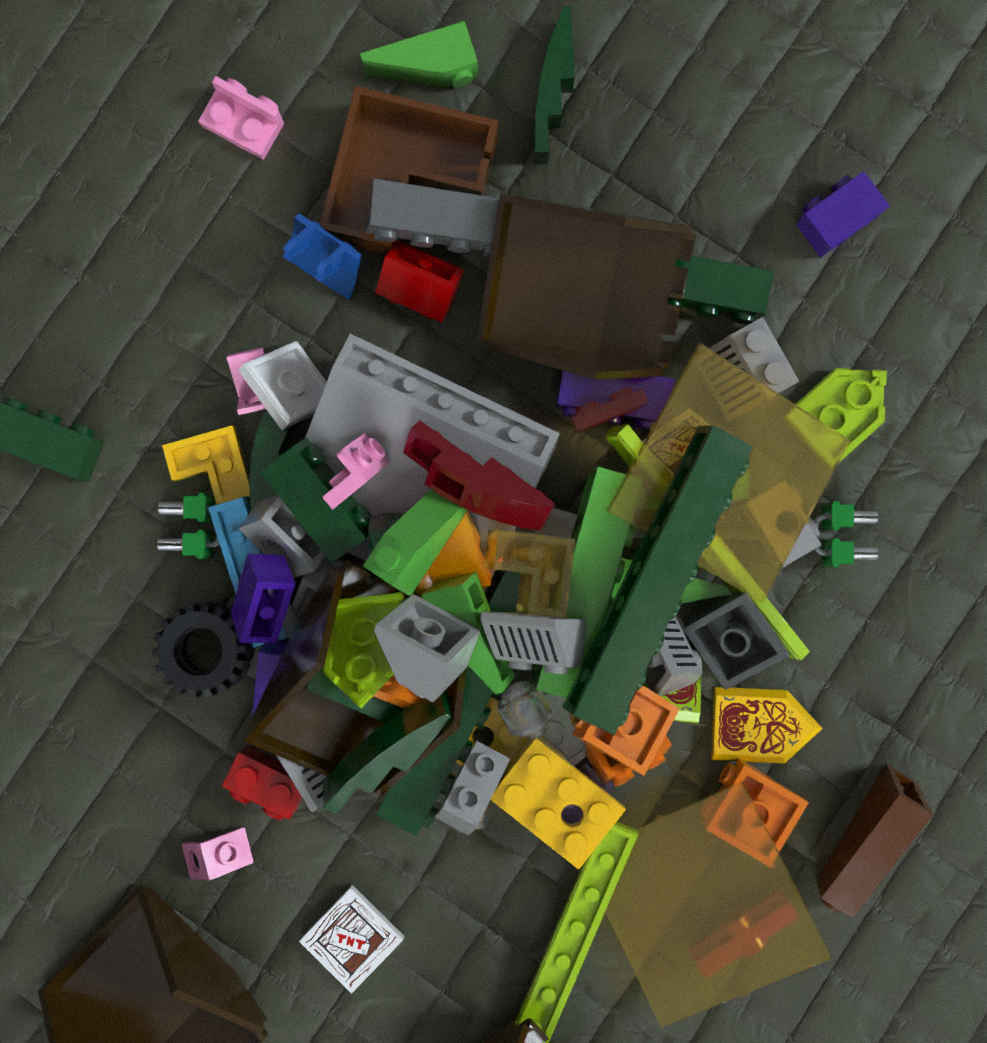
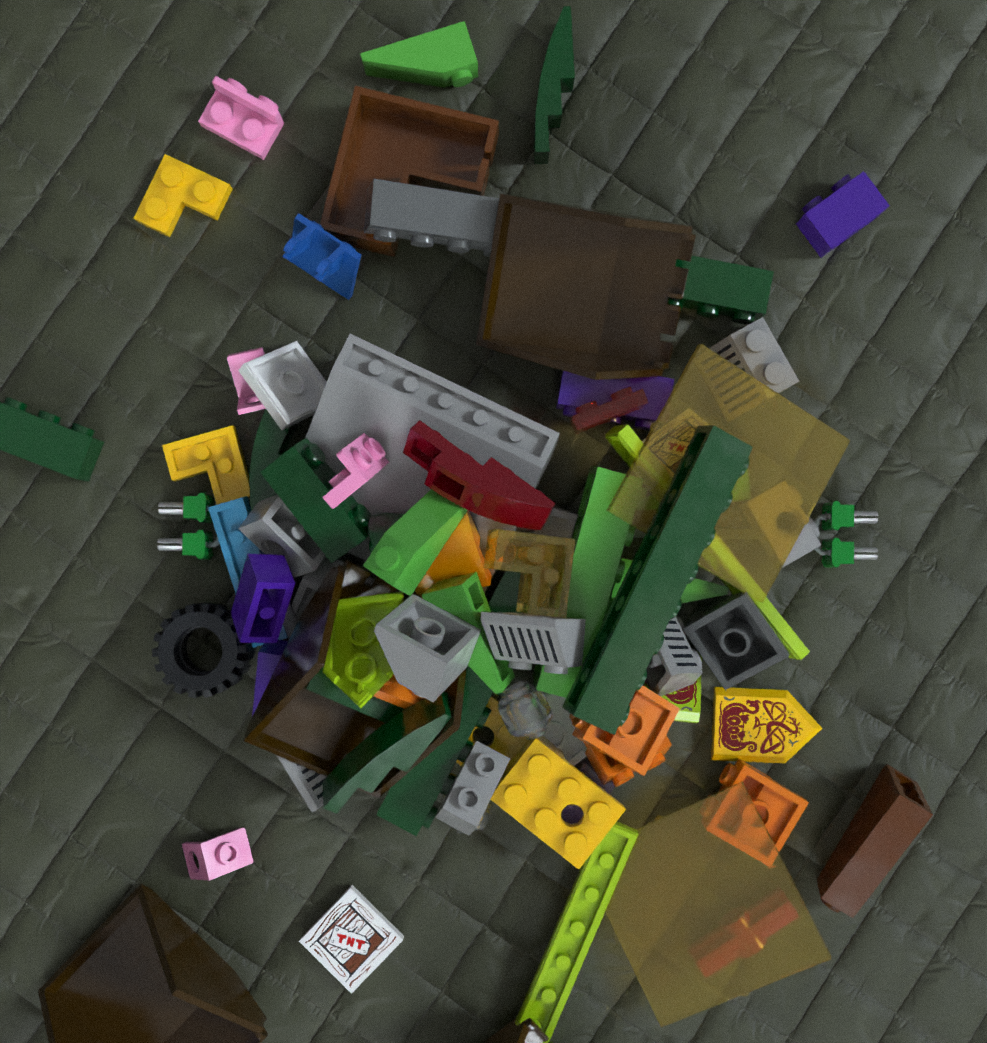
(176, 187): none -> yellow plate
(264, 782): red brick -> none
(419, 281): red brick -> none
(848, 403): lime tile -> none

